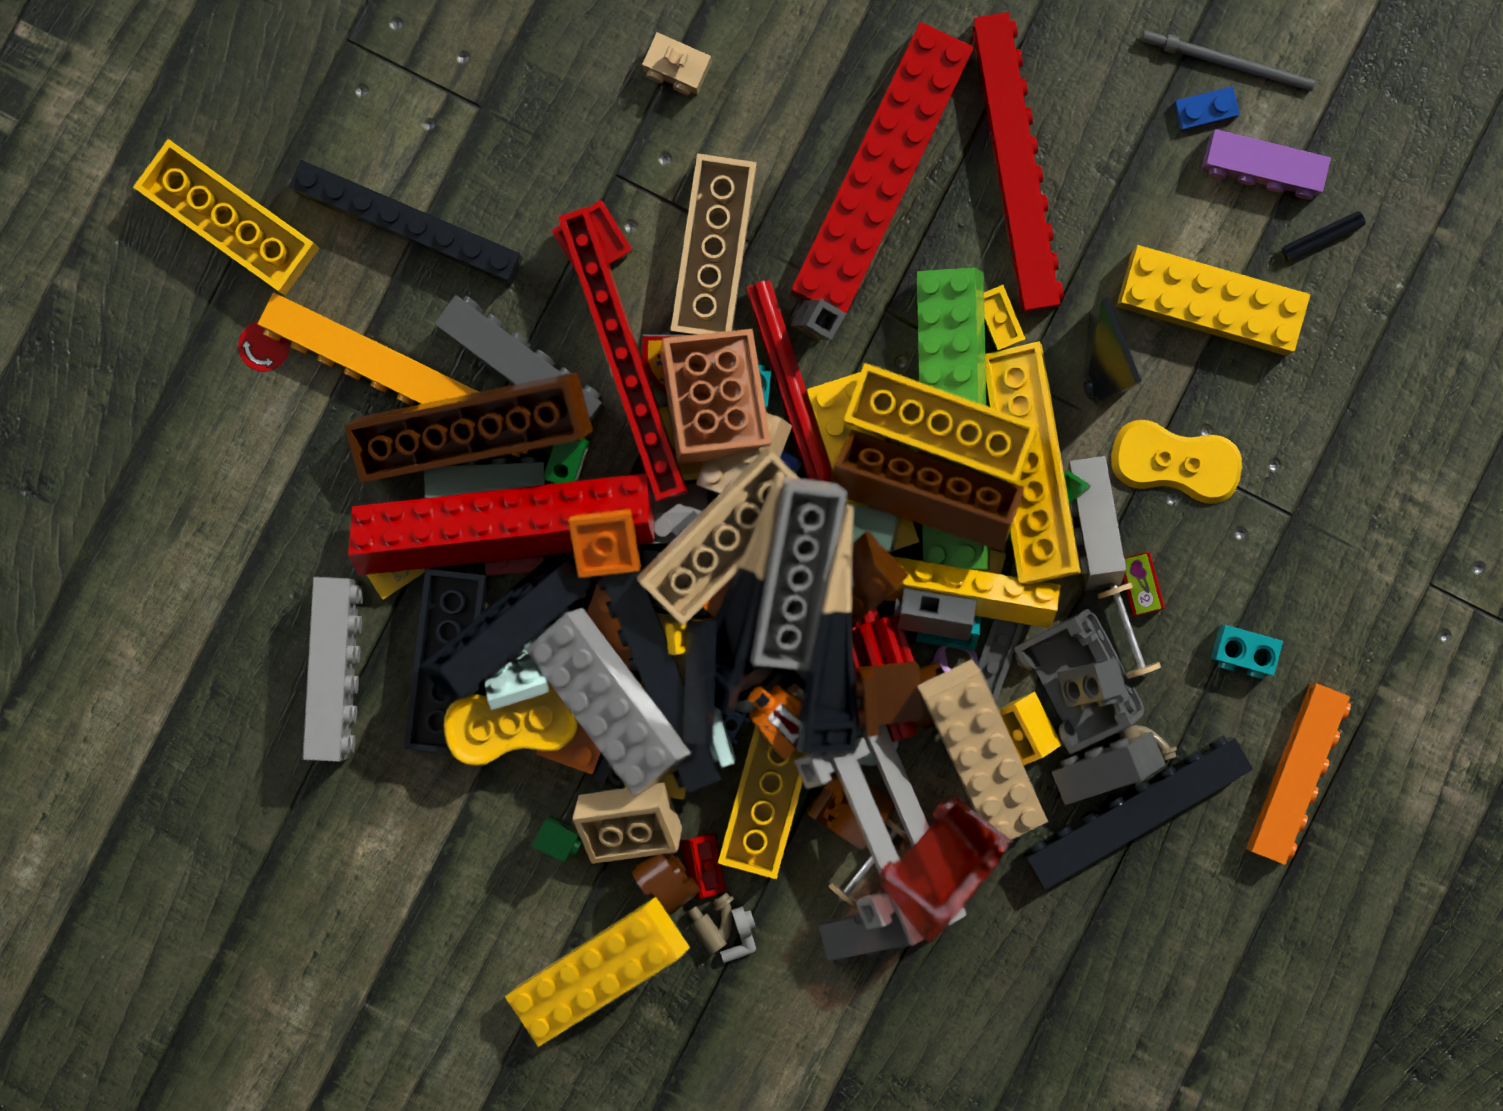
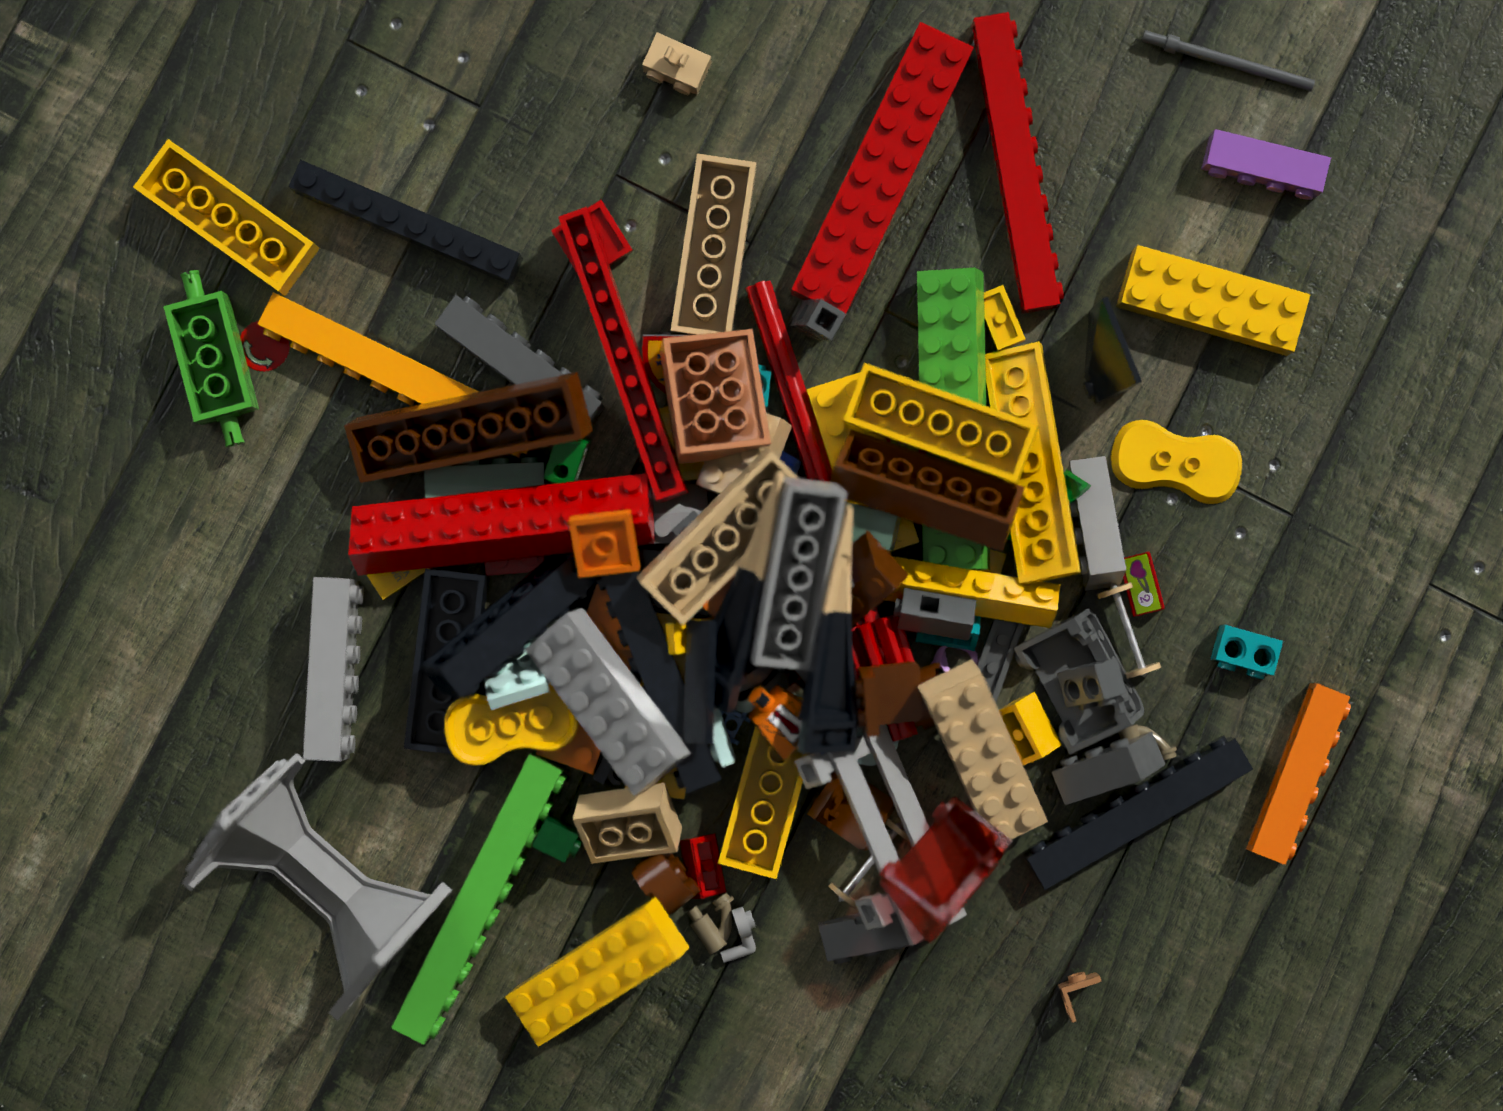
(211, 358): none -> bright green brick
(271, 834): none -> light grey panel
(477, 901): none -> bright green brick
(1075, 982): none -> medium nougat bracket
(1206, 108): blue plate -> none
(1323, 236): black axle -> none

